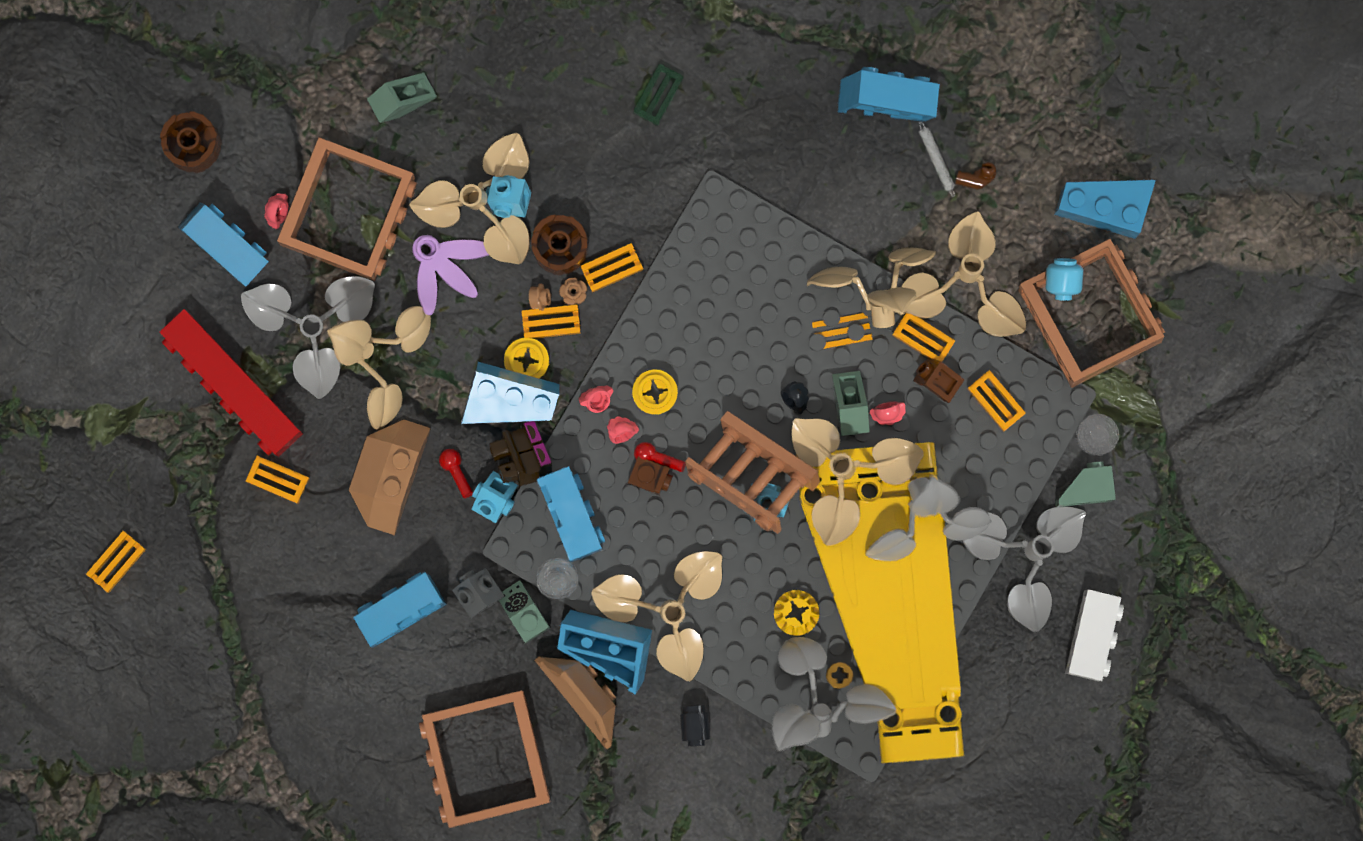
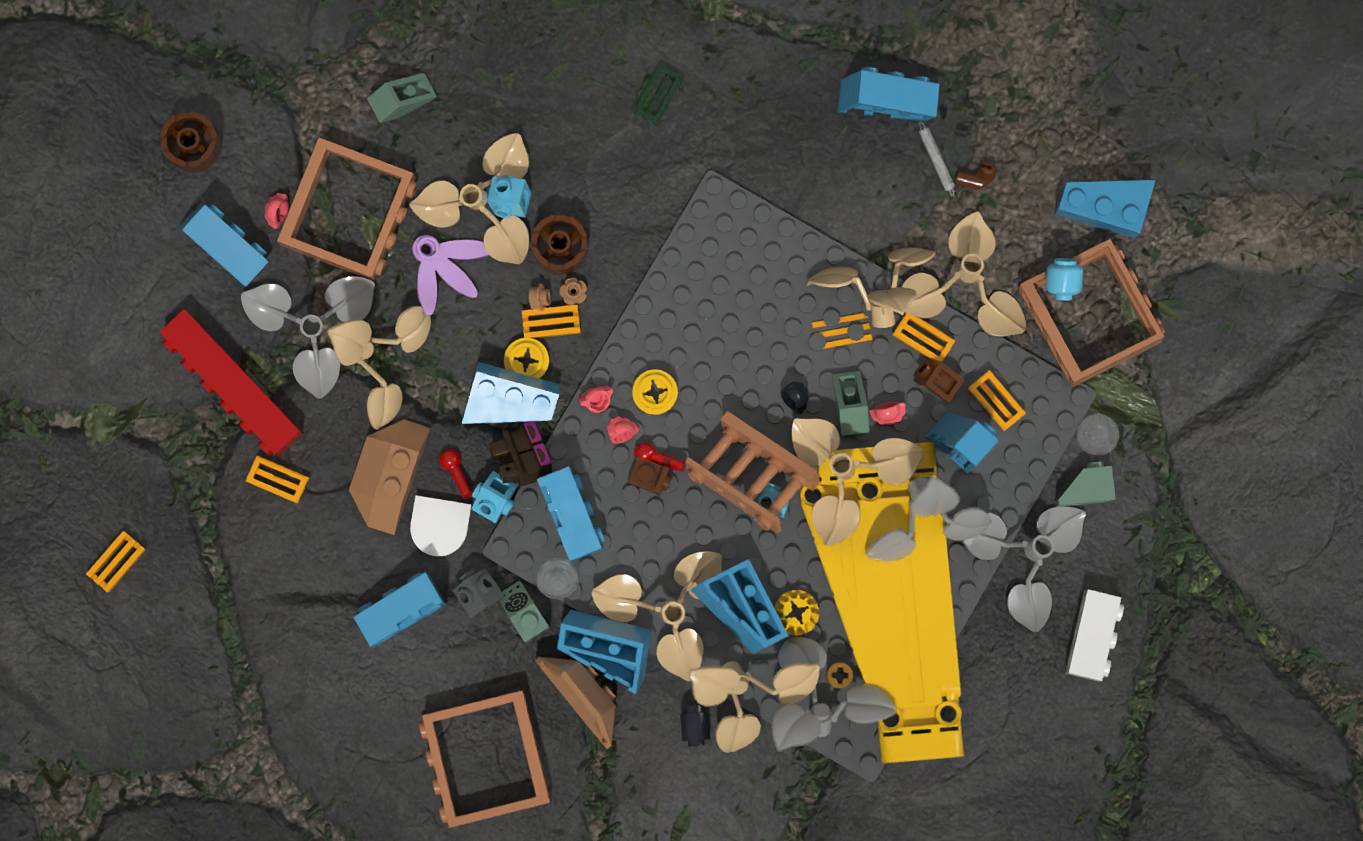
(439, 525): none -> white tile
(610, 256): light orange tile -> none
(715, 682): none -> tan plant
(742, 606): none -> dark azure wedge
(962, 439): none -> dark azure wedge

